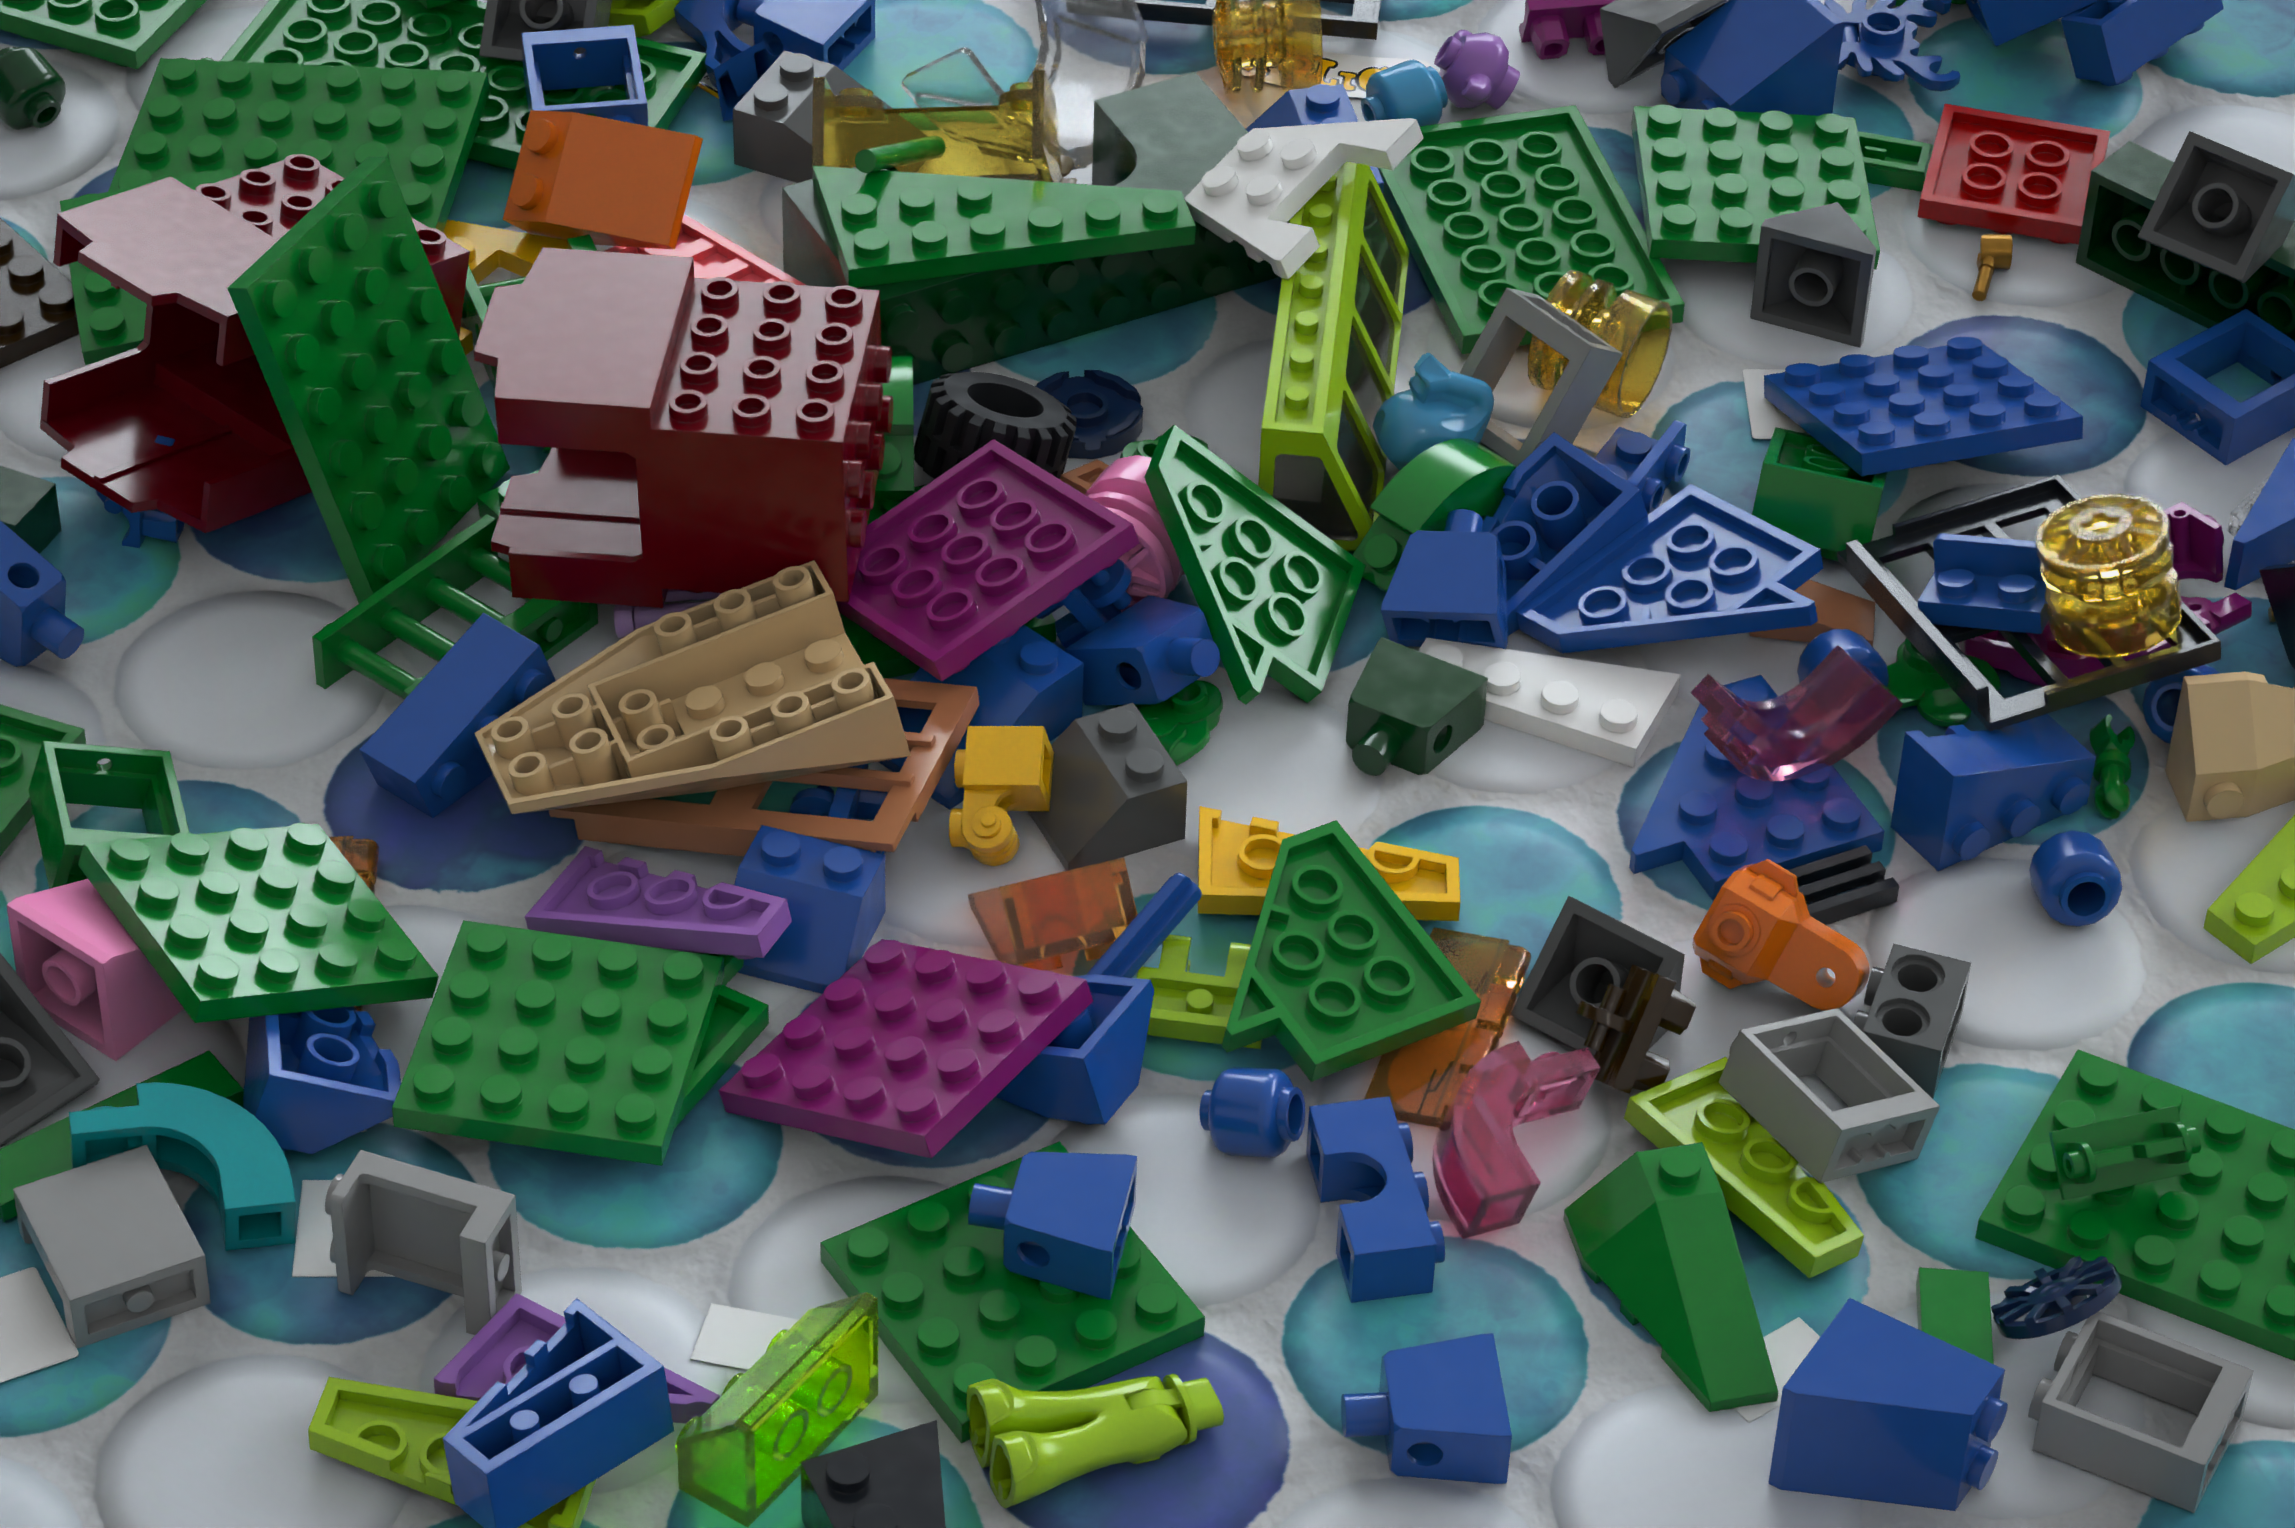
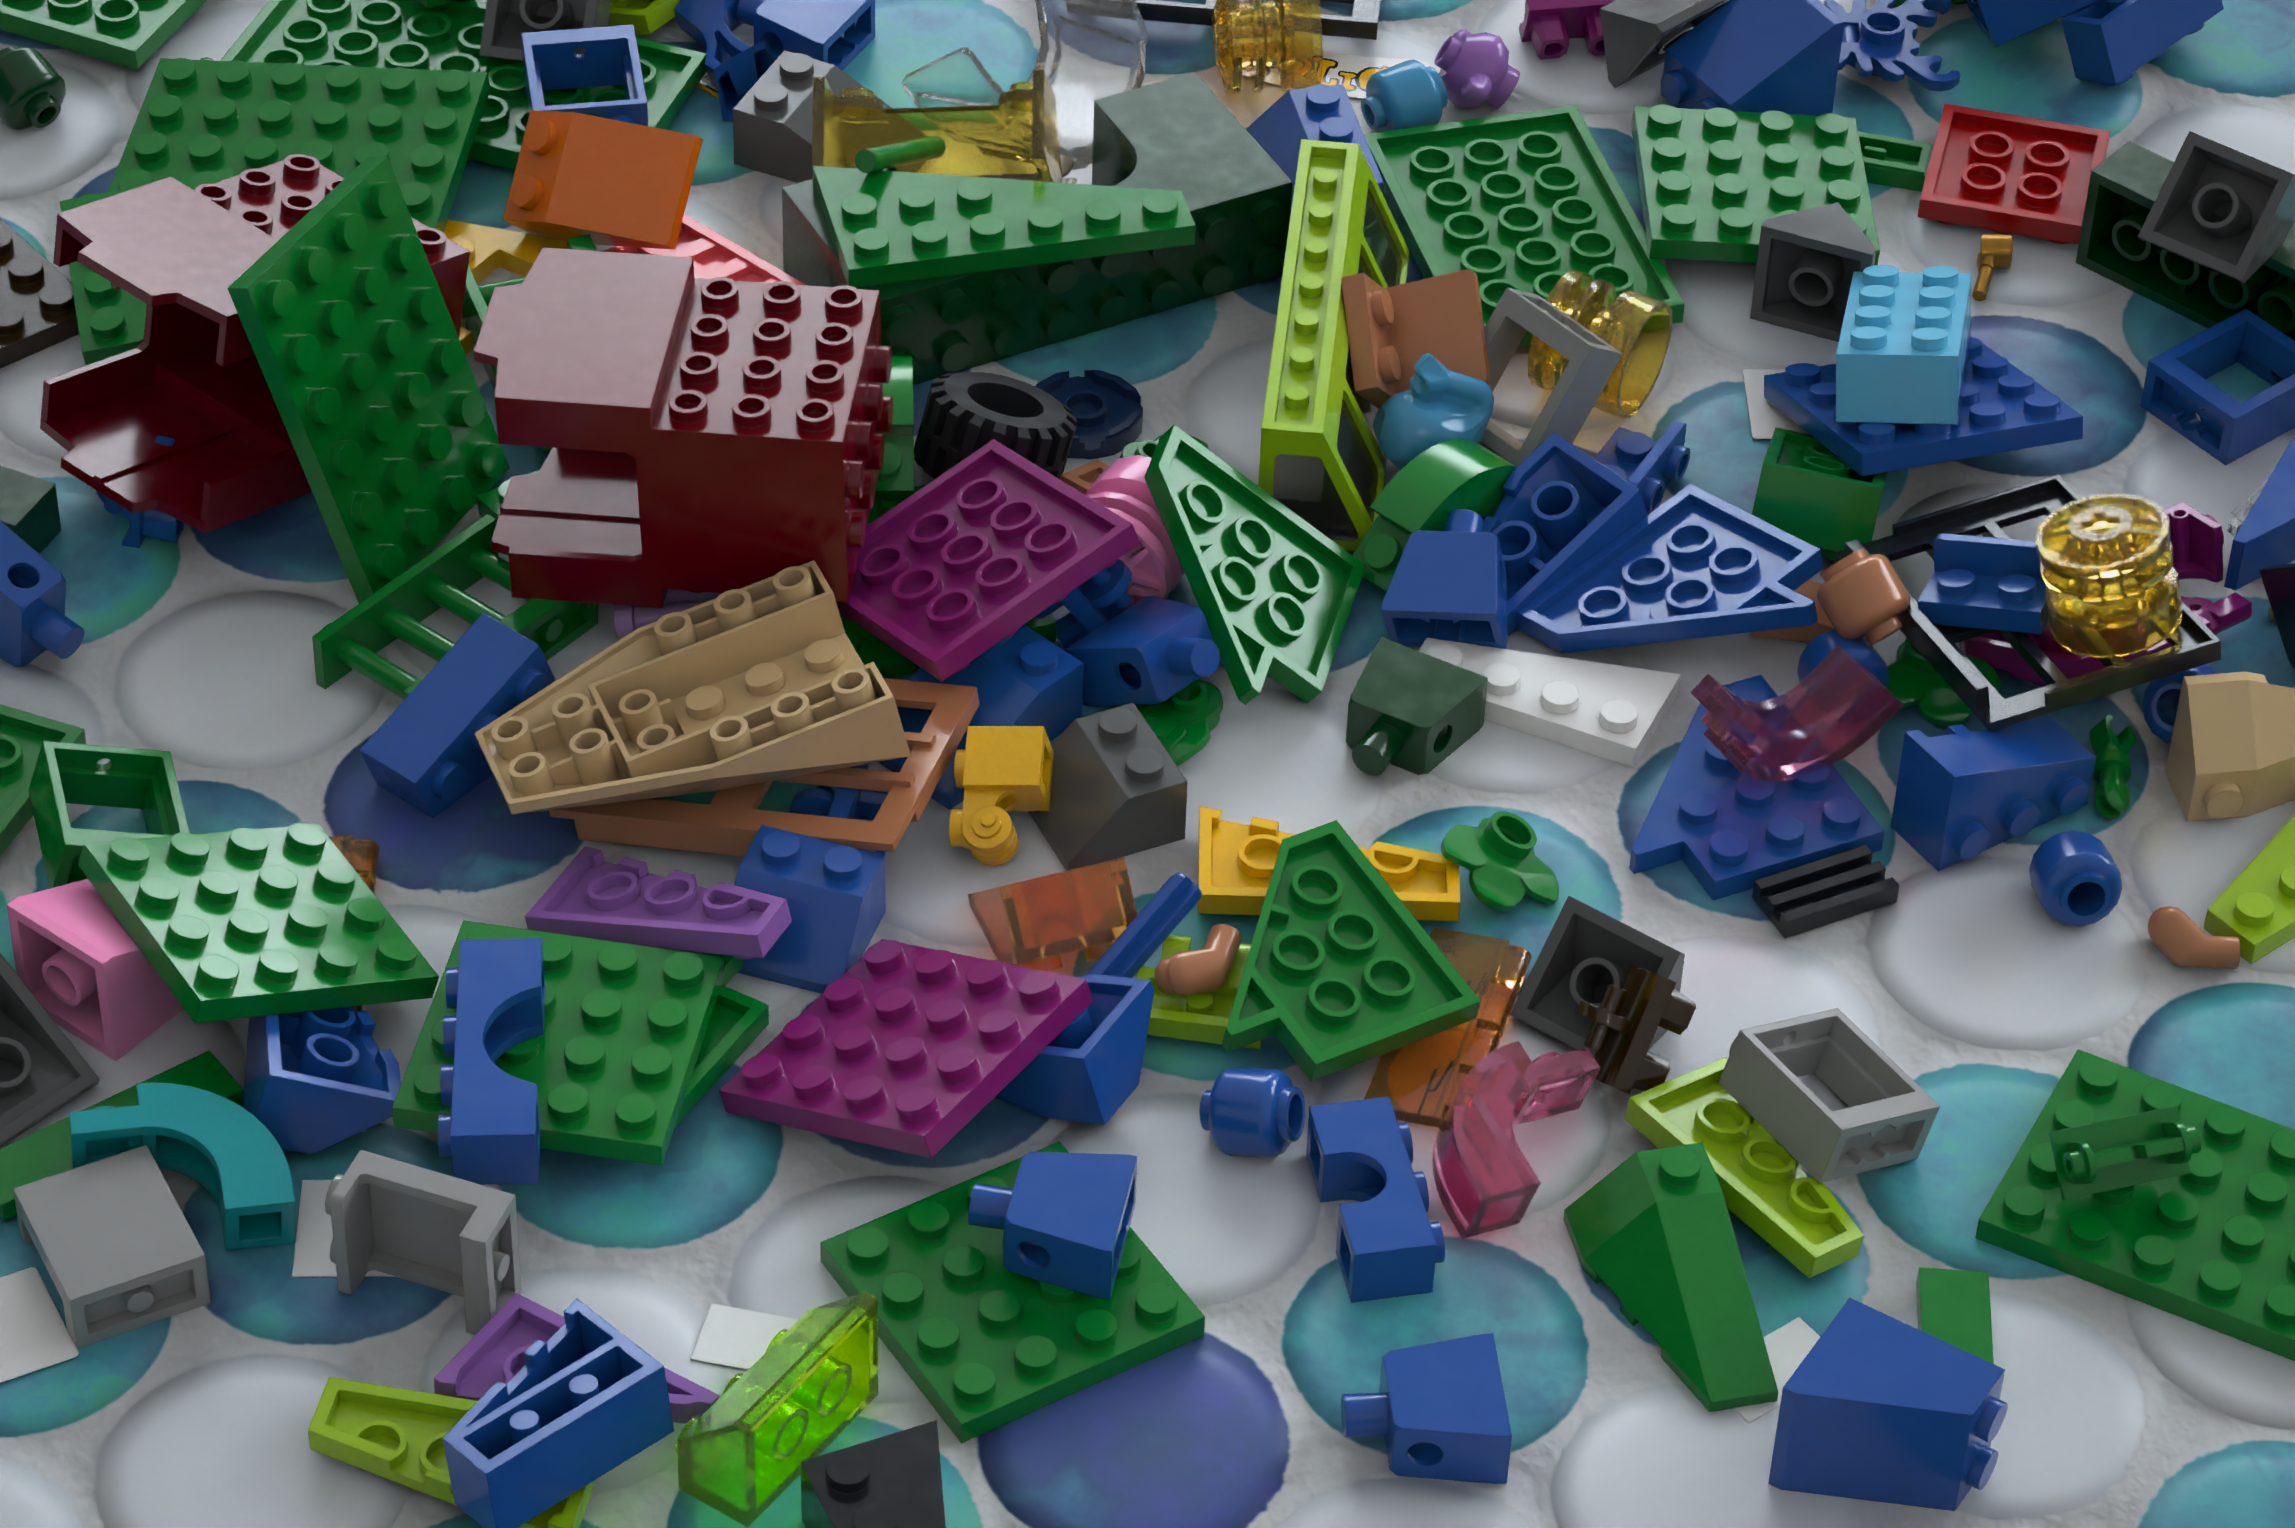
(493, 1114): none -> blue arch
(1056, 1436): lime piece -> none
(1200, 969): none -> nougat arm
(1278, 172): white wing -> none
(1404, 321): none -> nougat bracket
(1501, 861): none -> green plate
(1765, 932): orange piece -> none
(1863, 597): none -> nougat head
(1904, 346): none -> medium azure brick
(1915, 1011): dark grey brick -> none
(2057, 1298): dark blue wheel -> none
(2156, 1368): light grey window -> none
(2187, 945): none -> nougat arm

